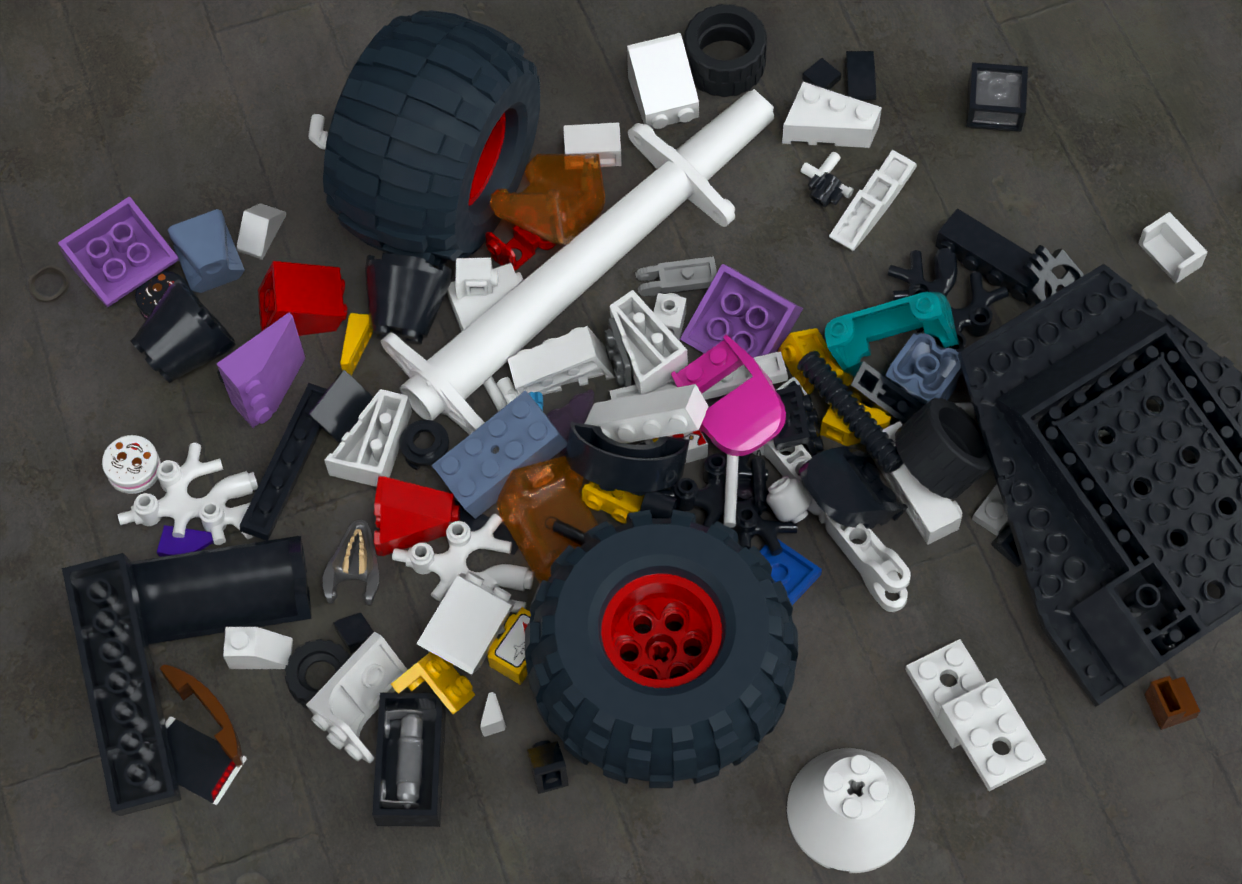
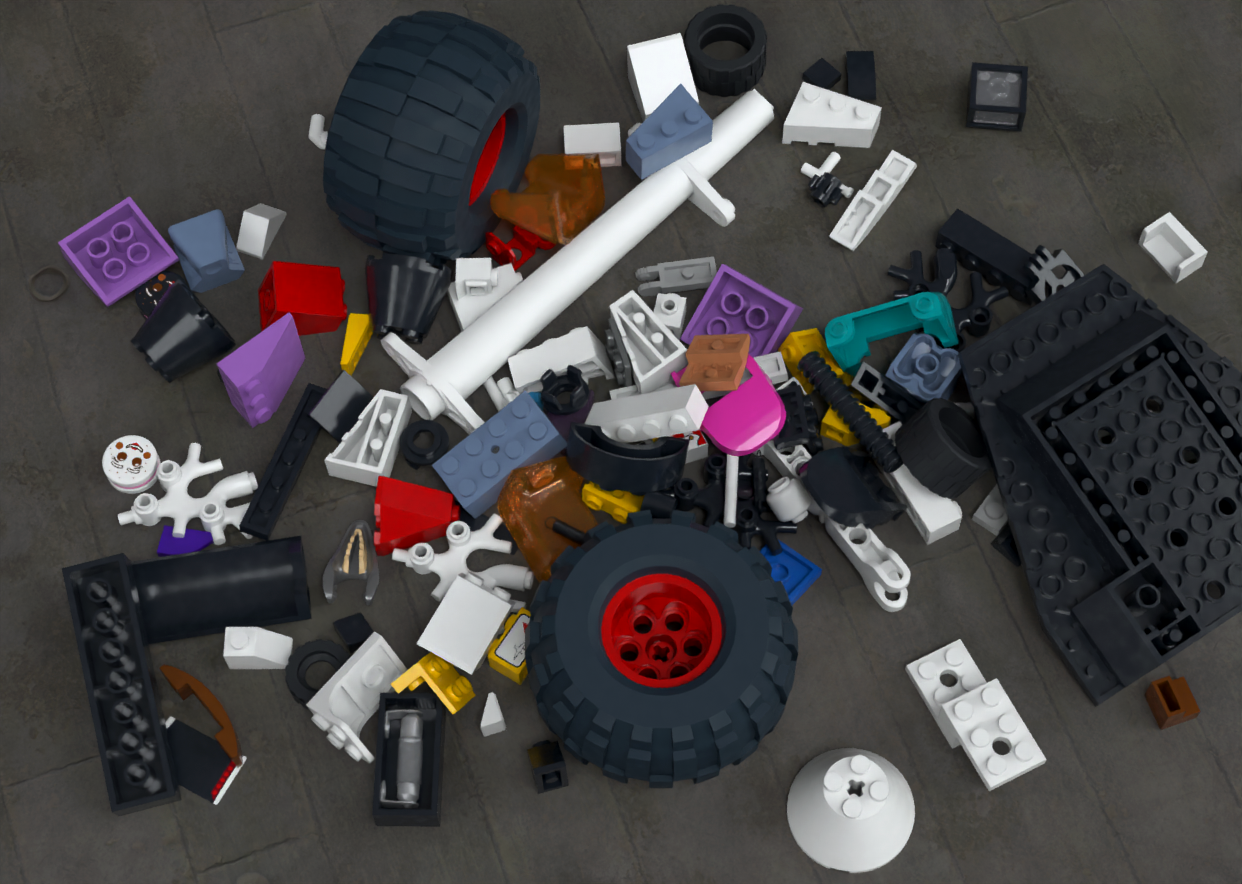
(554, 386): none -> black piece
(668, 134): none -> sand blue wedge
(716, 362): none -> nougat slope

